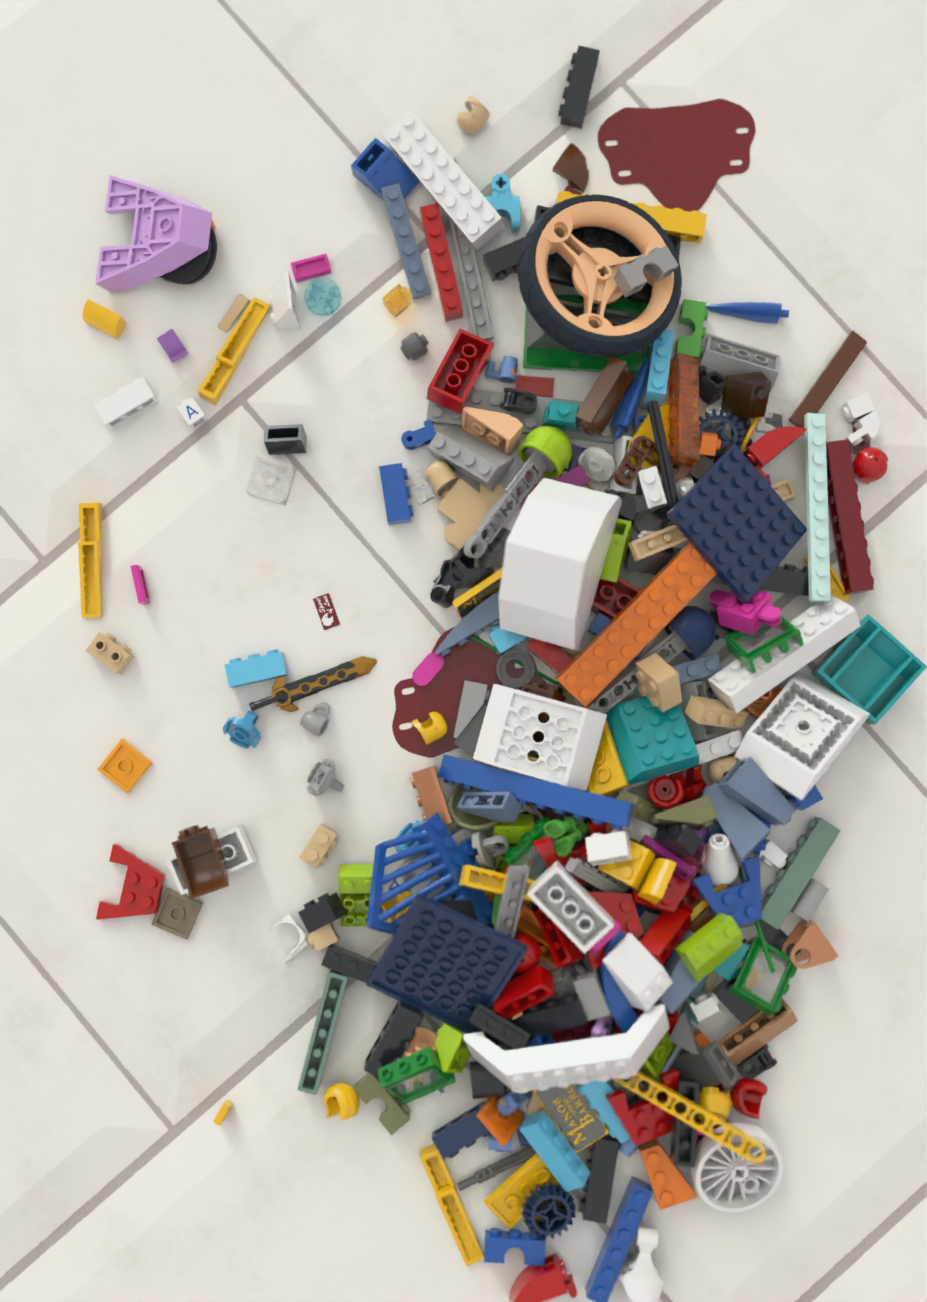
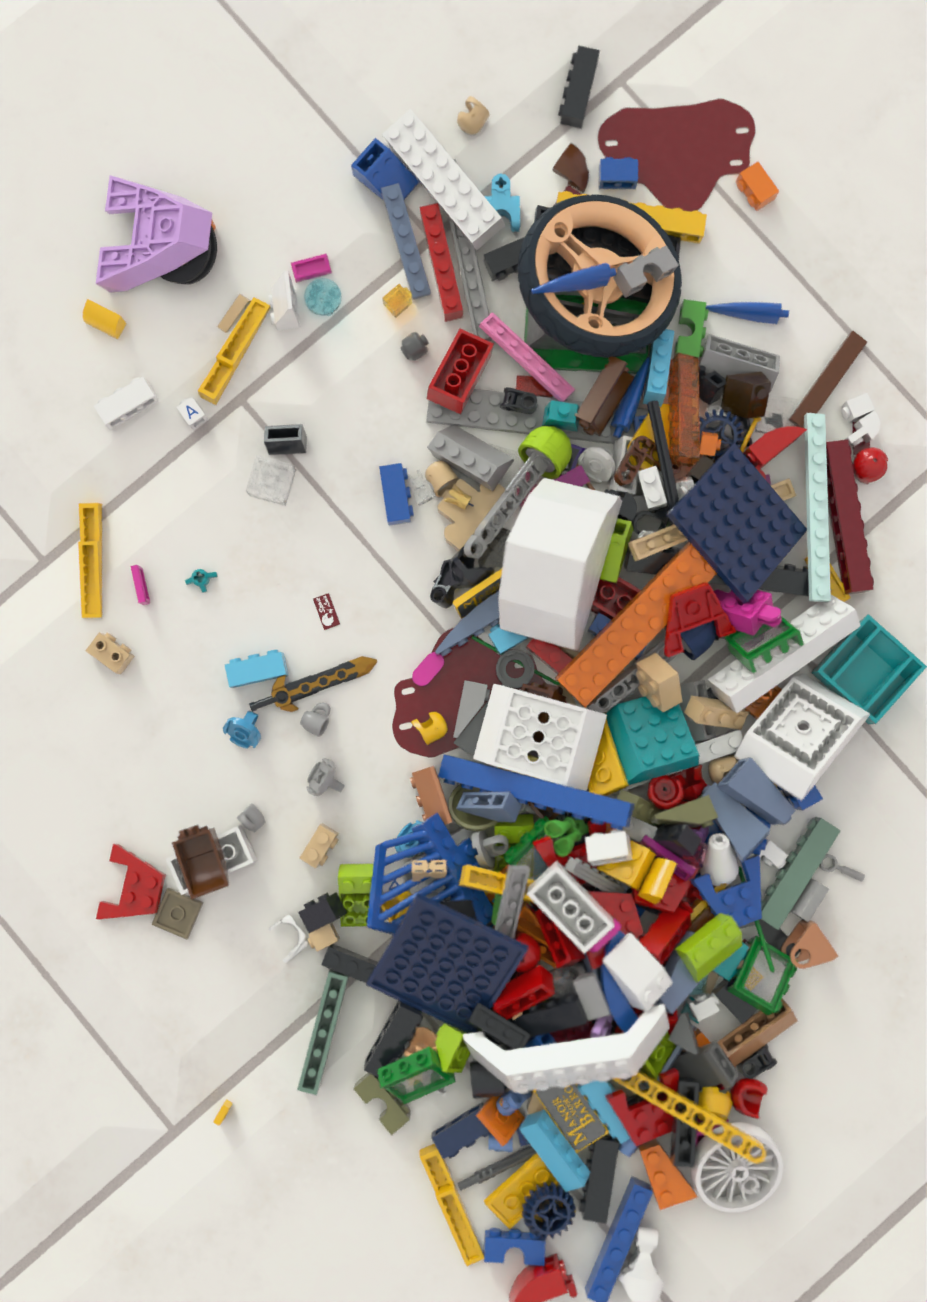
(125, 766): light orange tile -> none
(172, 345): medium lavender bracket -> none
(201, 581): none -> teal piece
(251, 818): none -> light grey piece
(341, 1100): yellow piece -> none
(417, 876): none -> tan piece
(418, 438): blue leg -> none
(462, 498): none -> pearl gold piece
(493, 428): light nougat slope -> none
(507, 371): medium blue piece -> none
(526, 357): none -> bright pink tile
(583, 279): none -> blue piece
(618, 173): none -> blue brick
(691, 609): none -> red wing
(698, 668): sand blue brick -> none
(757, 186): none -> orange brick
(845, 870): none -> light grey piece

